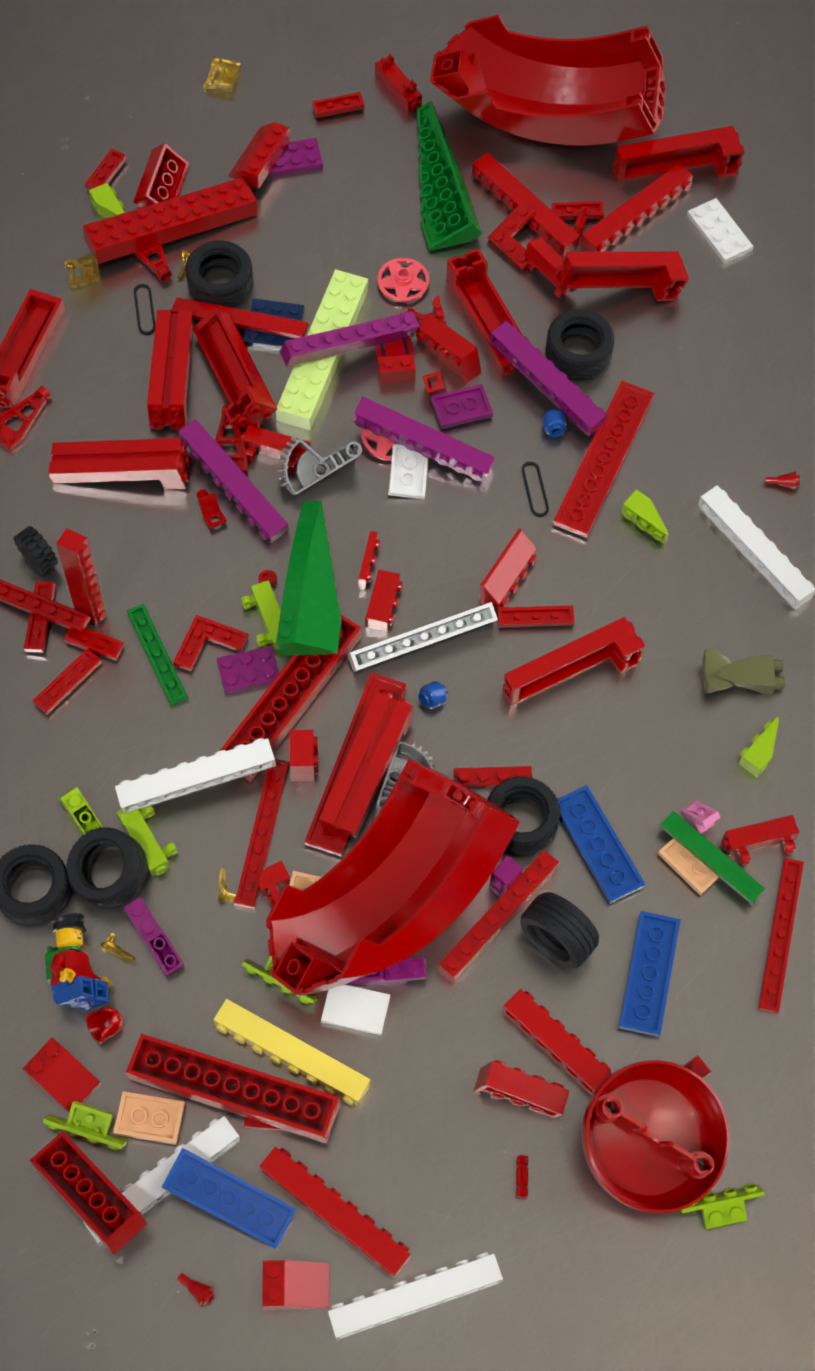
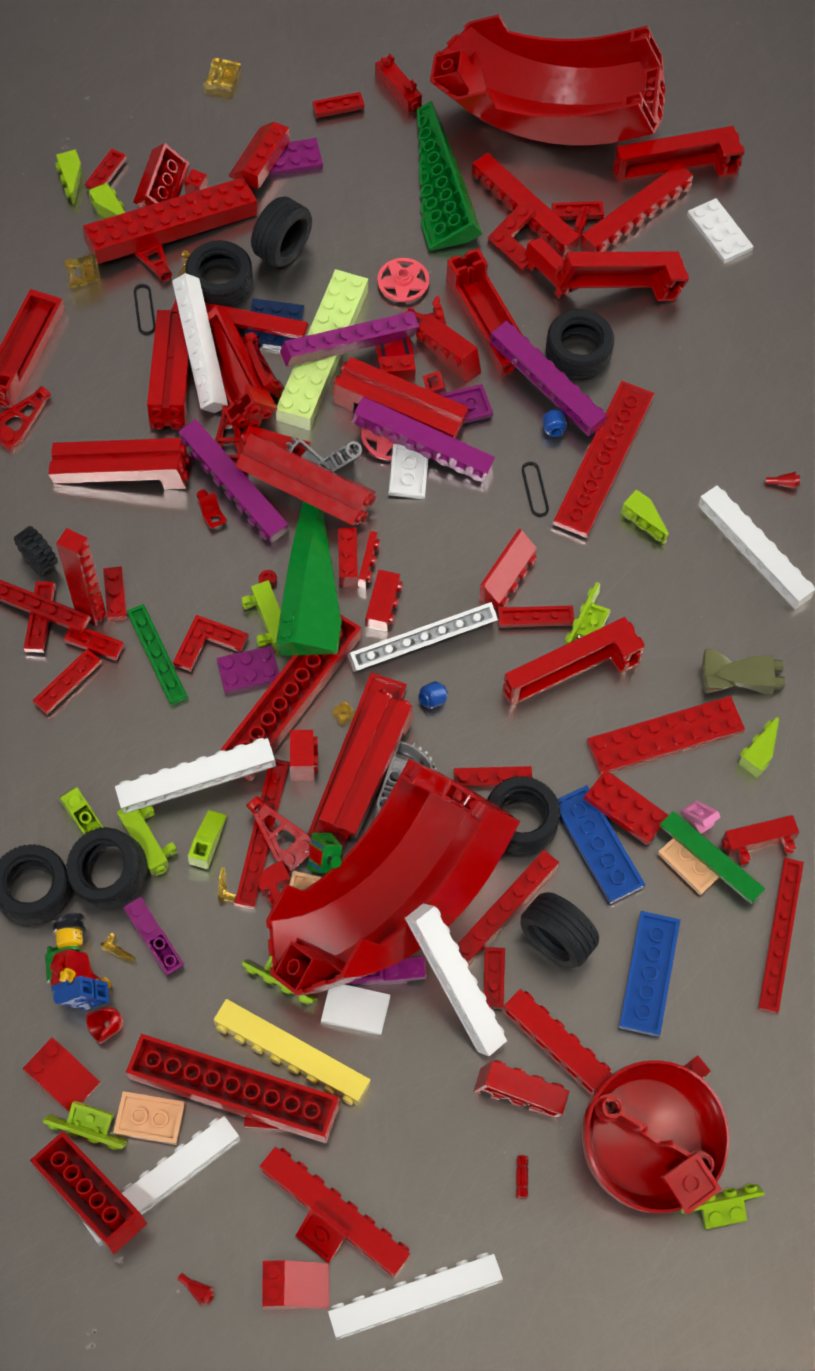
(70, 168): none -> lime slope
(114, 593): none -> red plate
(195, 181): none -> red brick
(200, 343): none -> white brick
(206, 839): none -> lime slope
(229, 1198): blue plate -> none
(262, 368): none -> red plate
(281, 231): none -> black tyre
(295, 853): none -> red plate
(306, 480): none -> red brick
(322, 1233): none -> red plate
(324, 853): none -> green torso
(344, 706): none -> clear yellow plate
(348, 557): none -> red brick
(399, 395): none -> red brick
(456, 979): none -> white brick
(494, 976): none -> red plate
(504, 875): magenta brick -> none
(591, 617): none -> lime bracket
(626, 807): none -> red plate
(665, 735): none -> red plate
(691, 1183): none -> red plate

